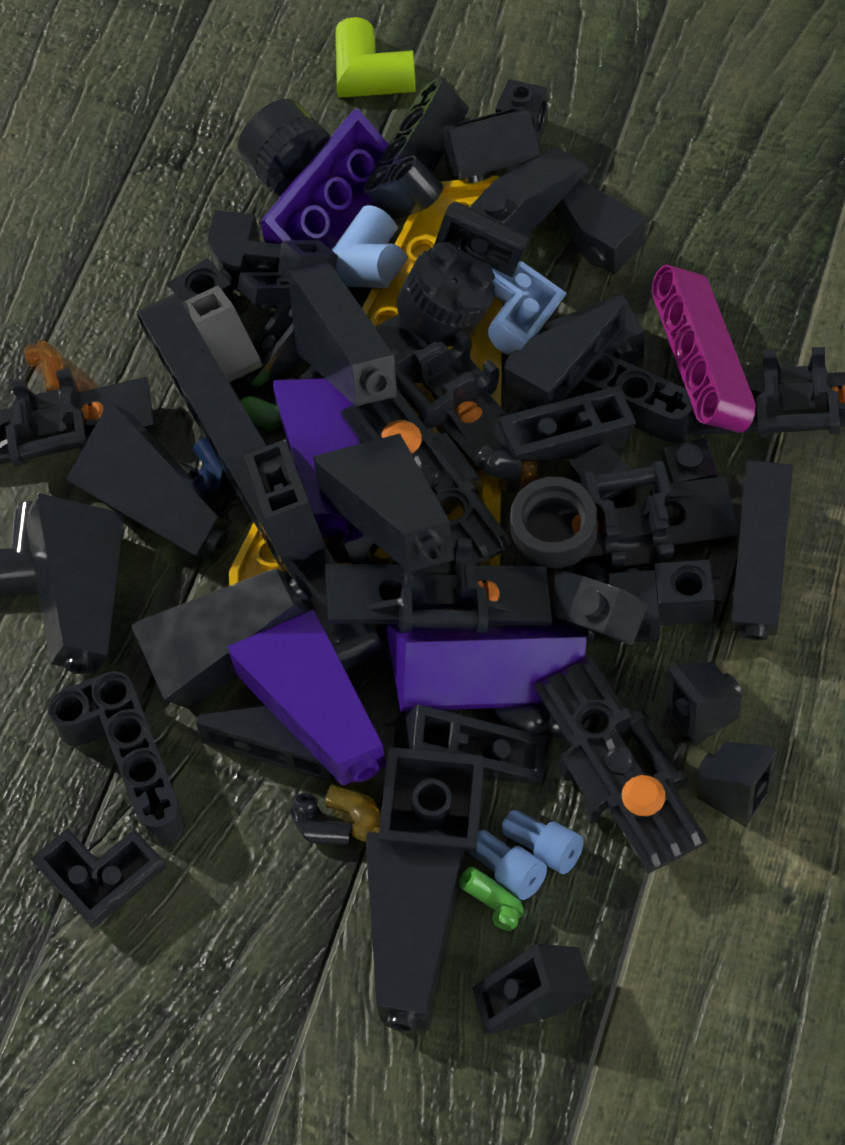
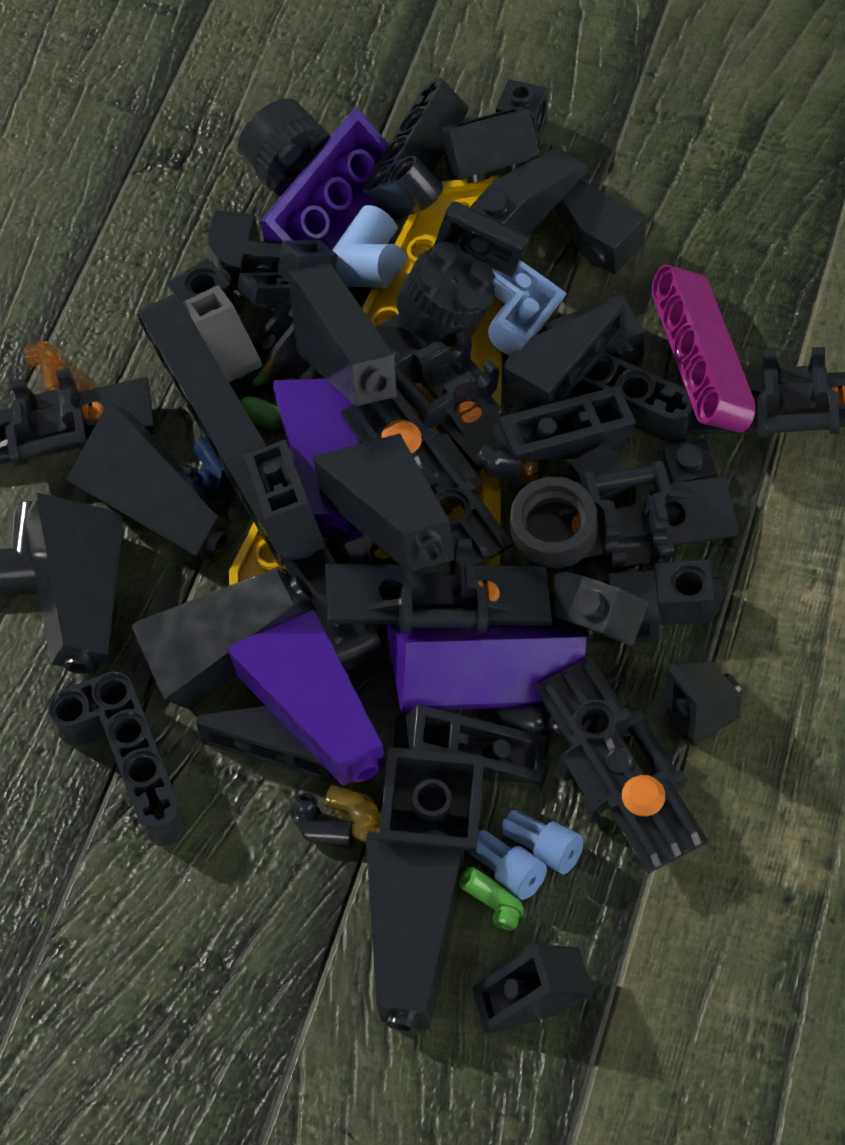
(98, 885): black brick -> none
(364, 71): lime brick -> none
(737, 779): black slope -> none
(761, 549): black slope -> none

